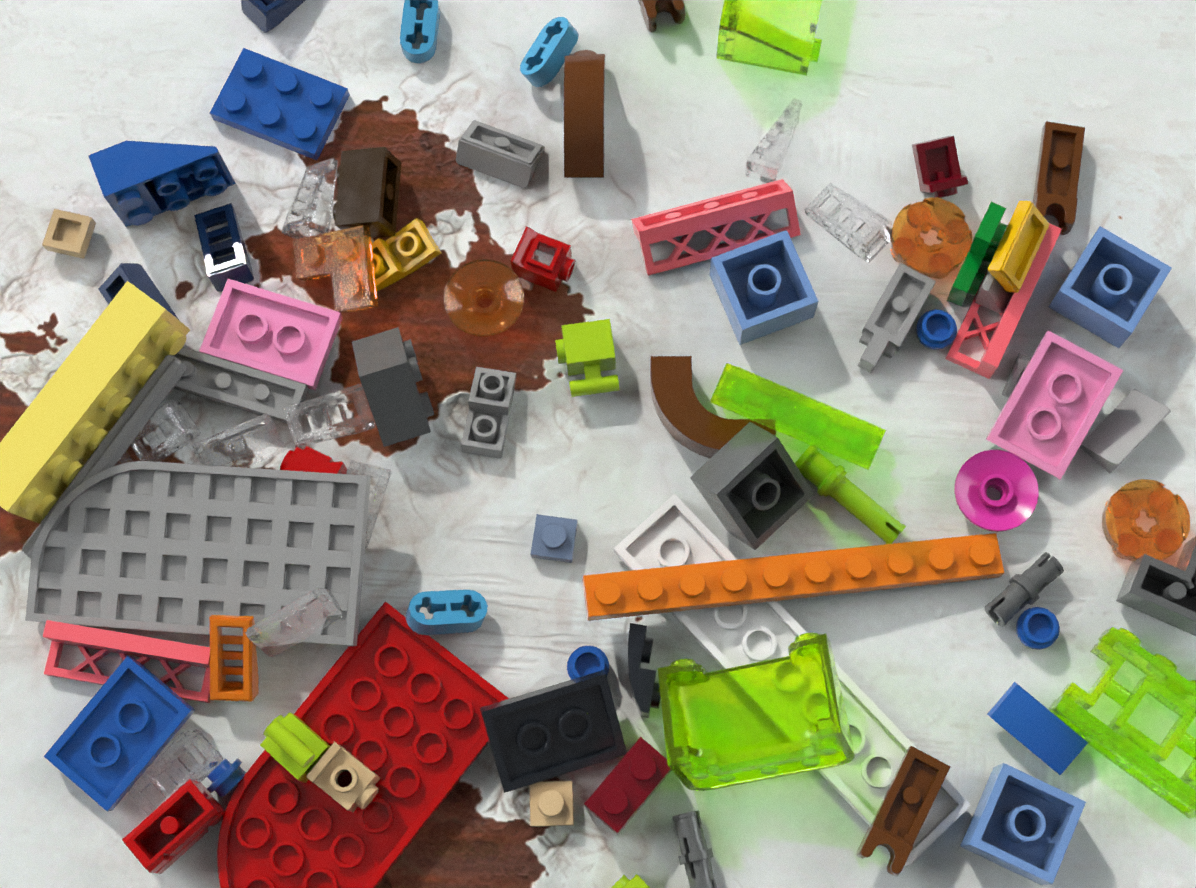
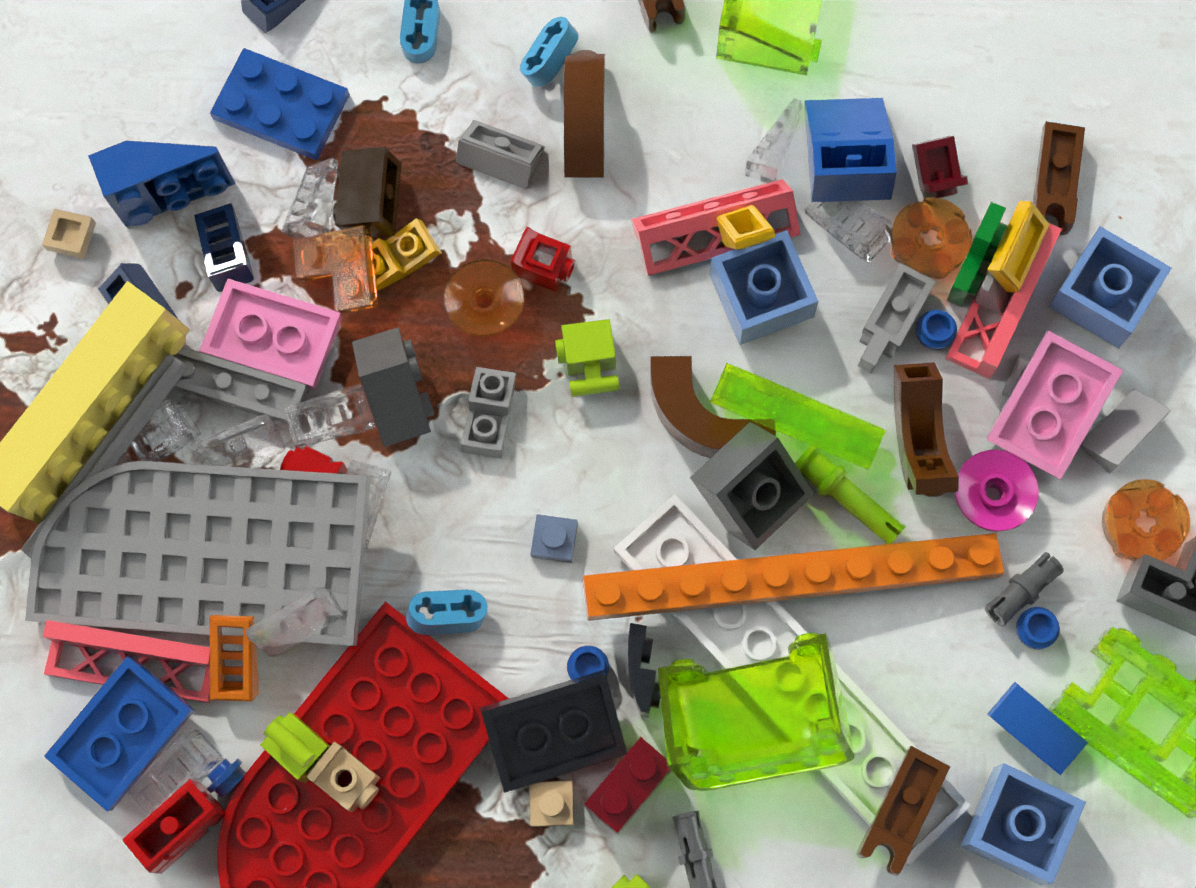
(744, 228): none -> yellow slope
(849, 150): none -> blue slope
(921, 431): none -> reddish brown arch

